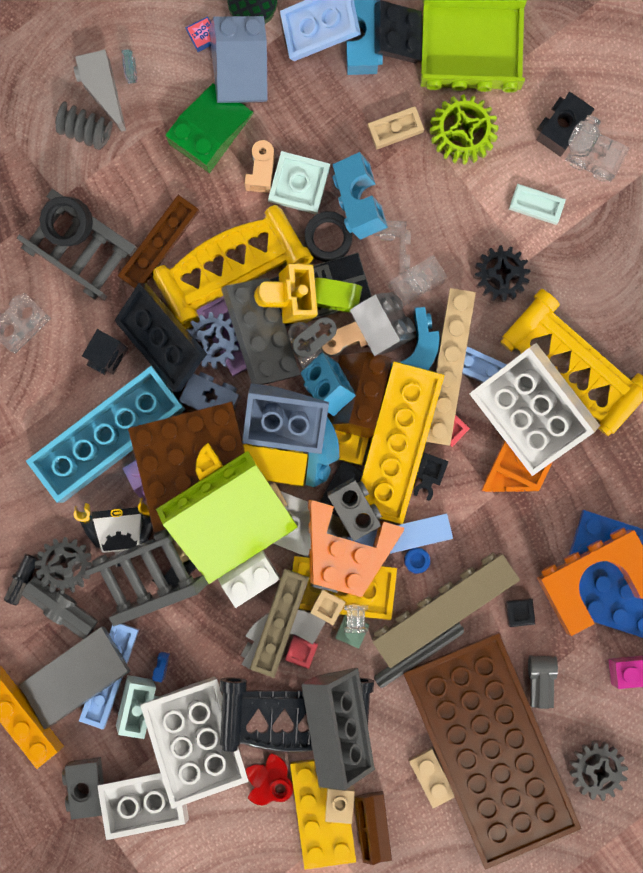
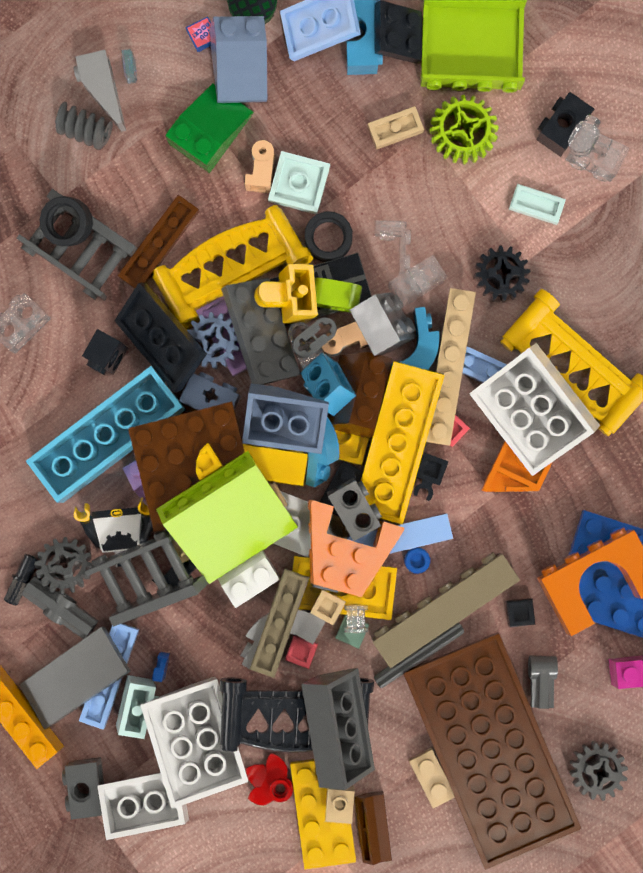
(351, 179): dark azure arch -> none

